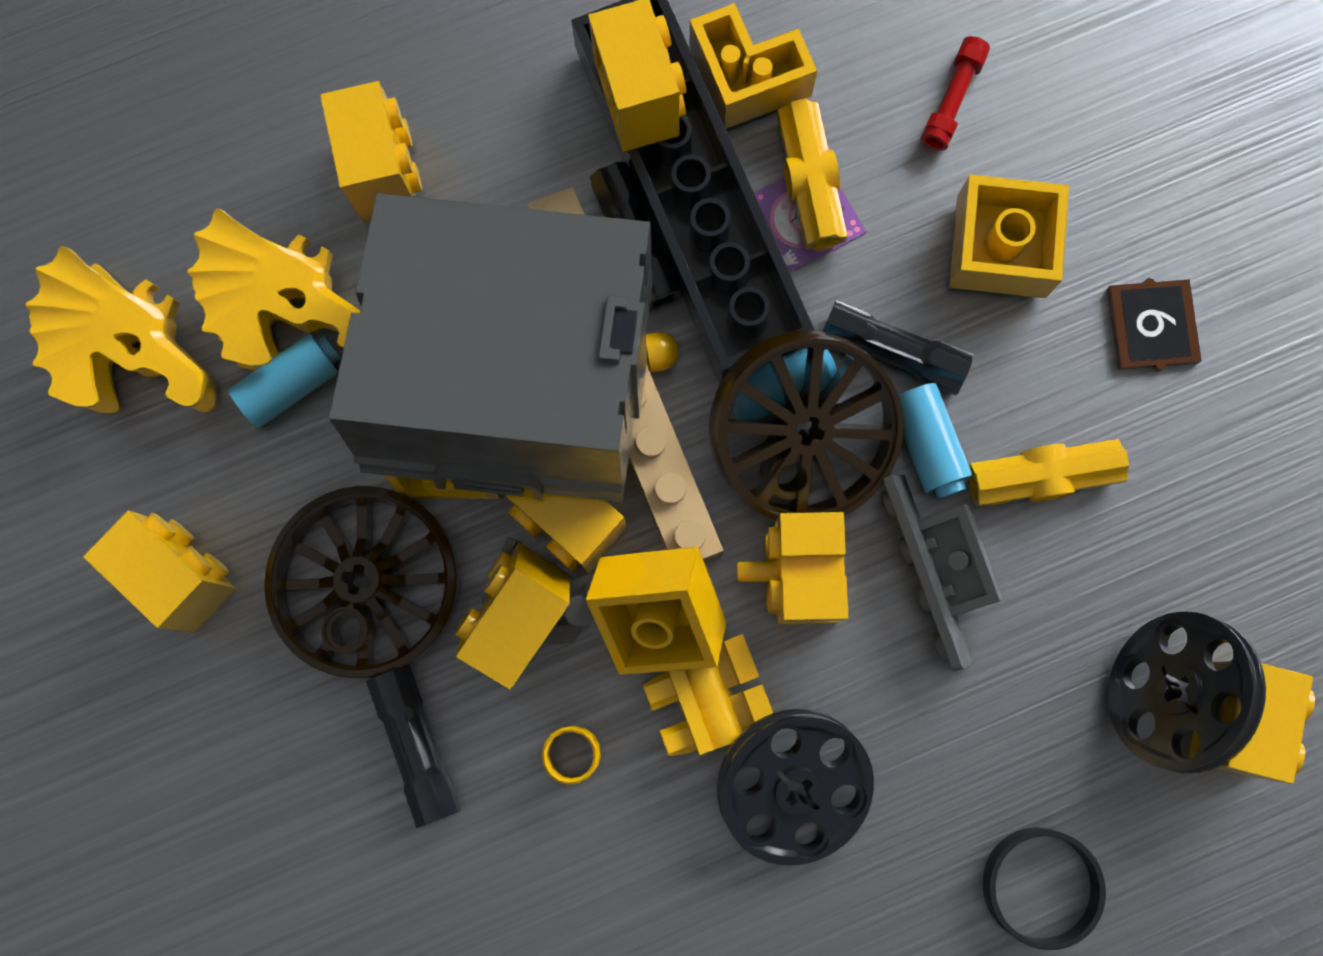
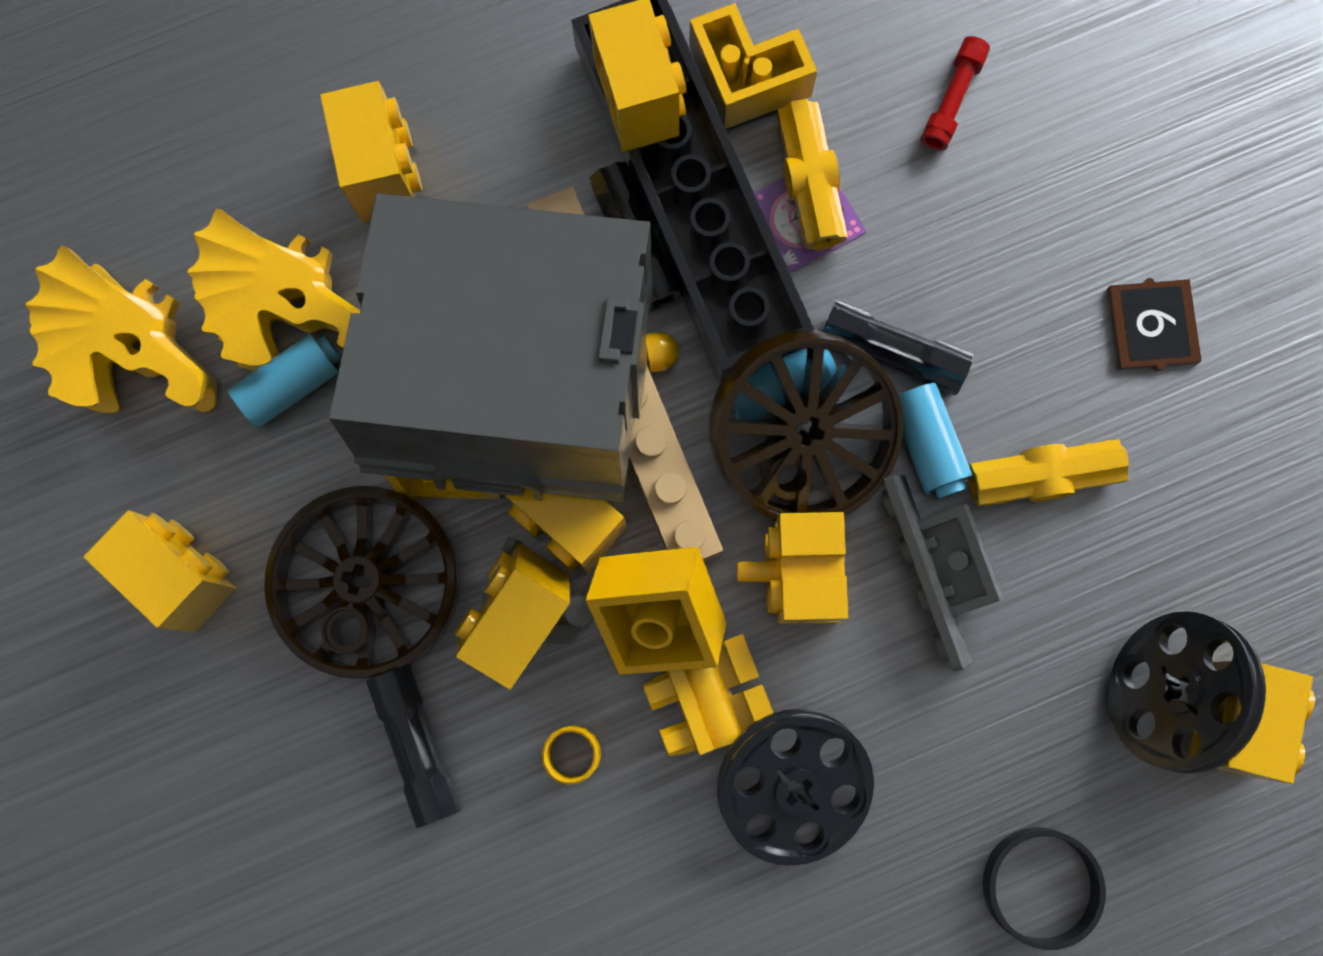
(1009, 236): yellow brick -> none

